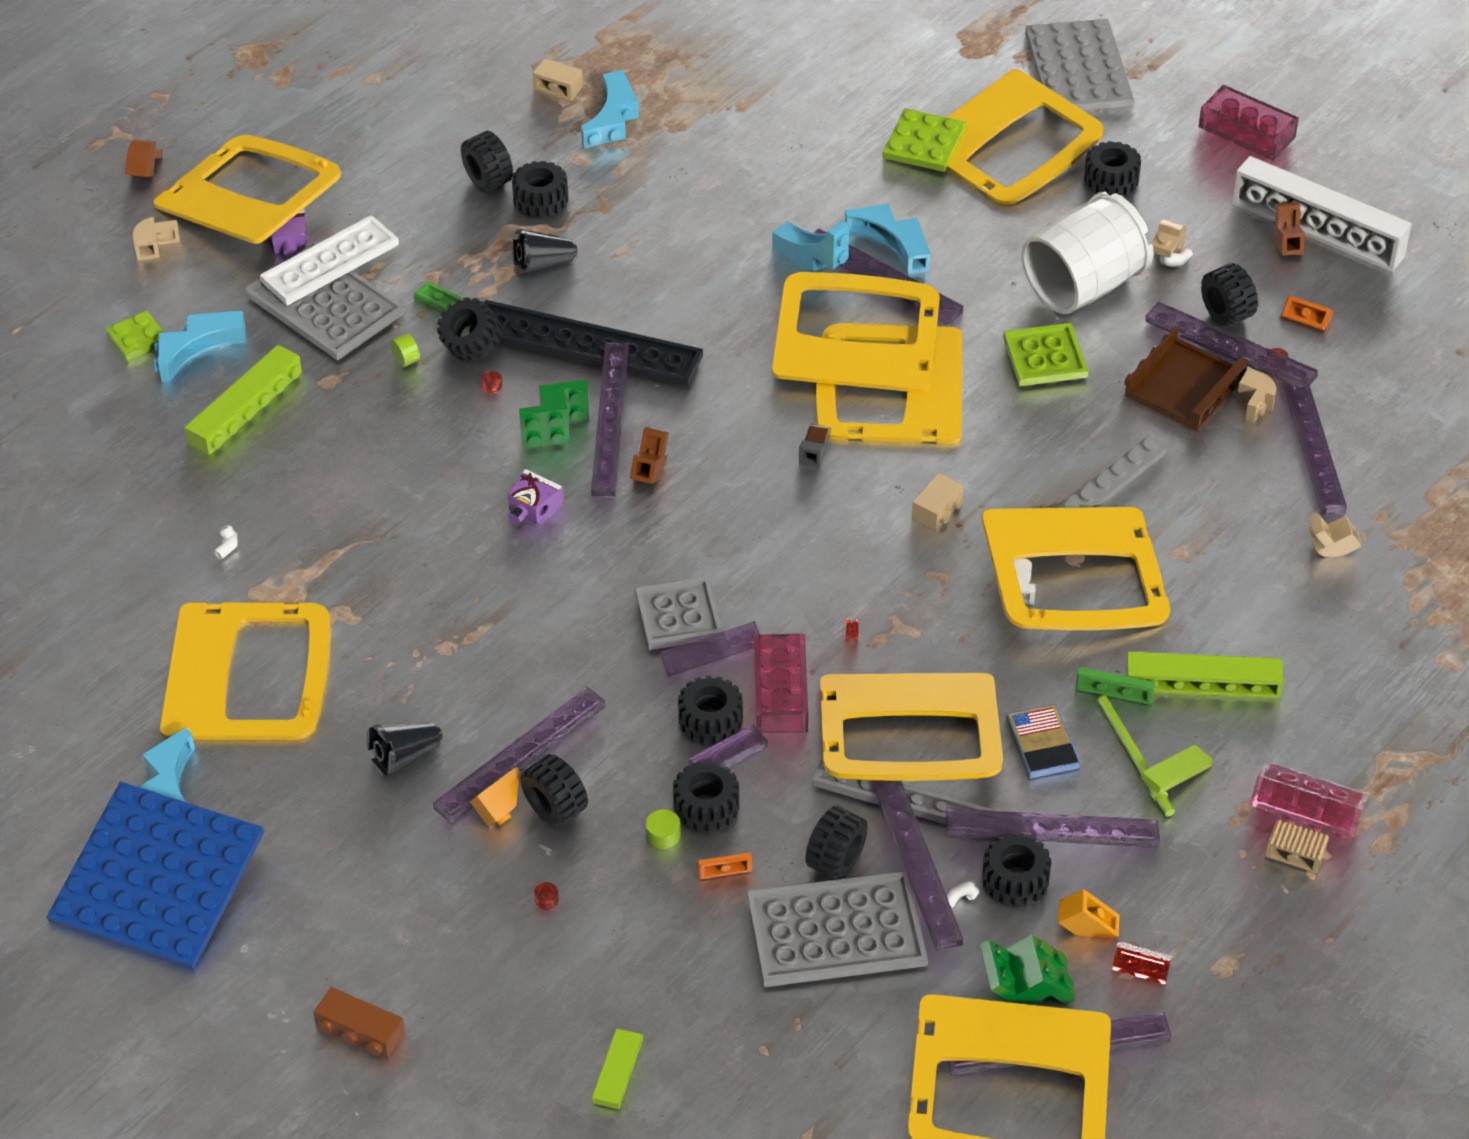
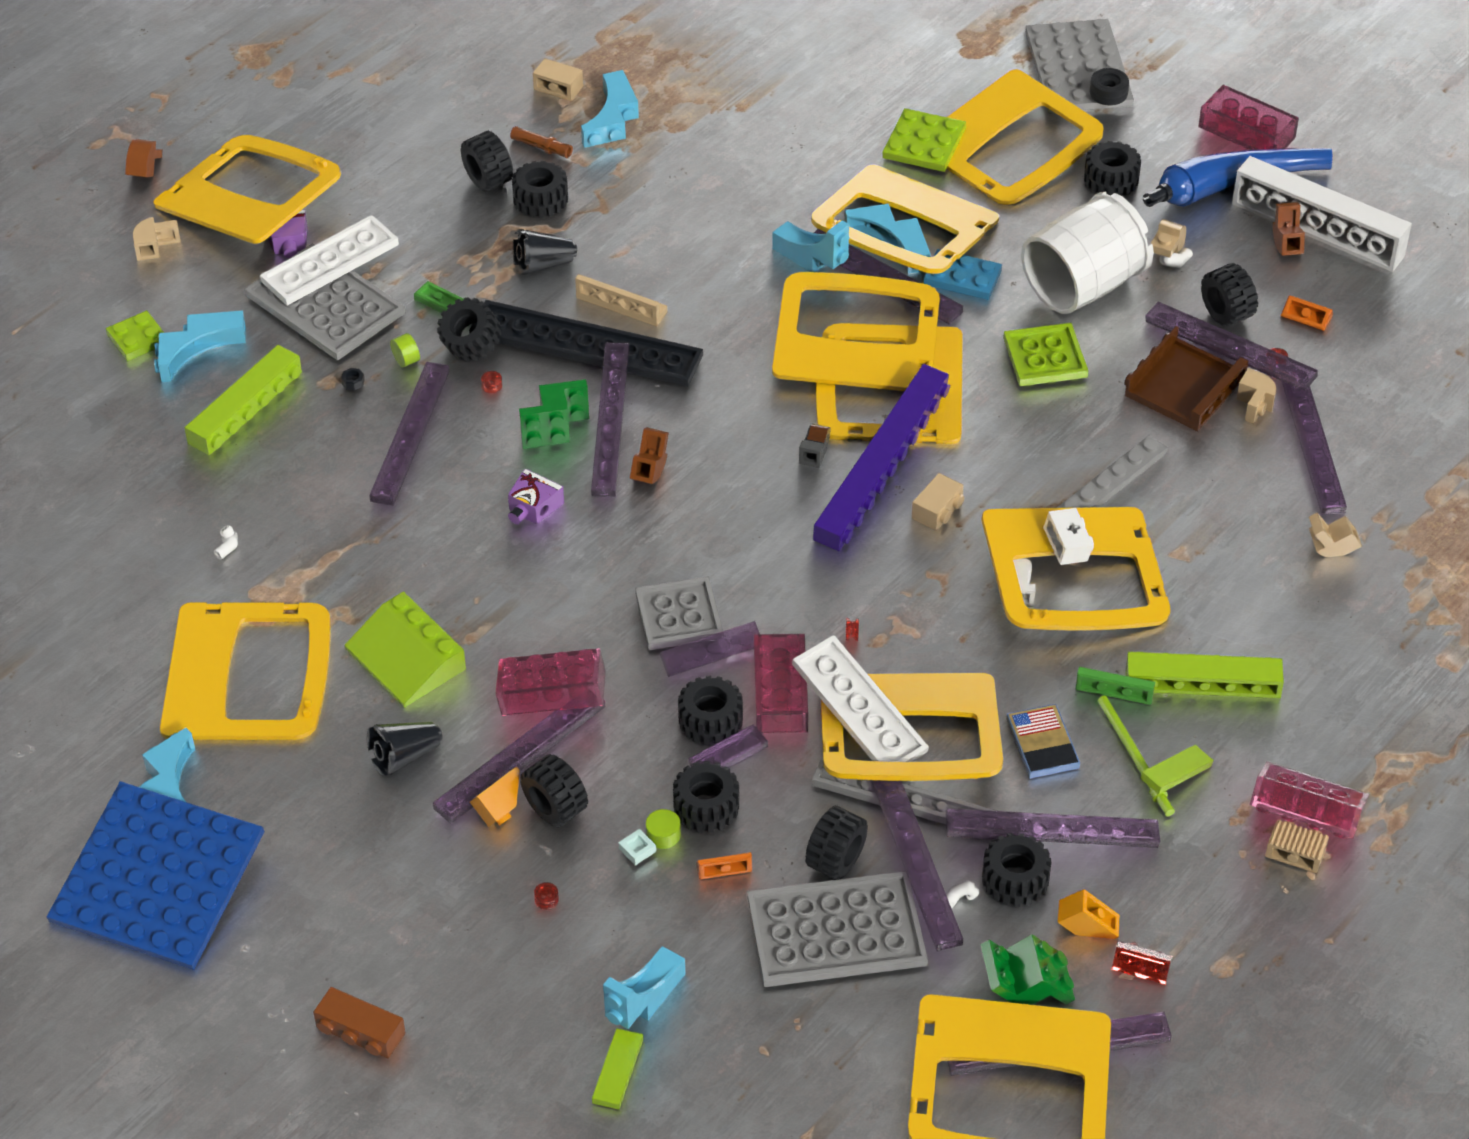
(352, 379): none -> black tile
(406, 650): none -> lime slope
(409, 434): none -> clear purple plate
(549, 145): none -> dark orange pin
(550, 682): none -> clear pink brick
(619, 300): none -> tan fence
(637, 847): none -> light aqua plate
(645, 990): none -> medium azure arch
(859, 703): none -> white plate
(881, 458): none -> dark purple brick
(918, 200): none -> yellow door
(967, 276): none -> dark azure plate
(1068, 536): none -> white brick
(1117, 90): none -> black tyre
(1209, 174): none -> blue animal

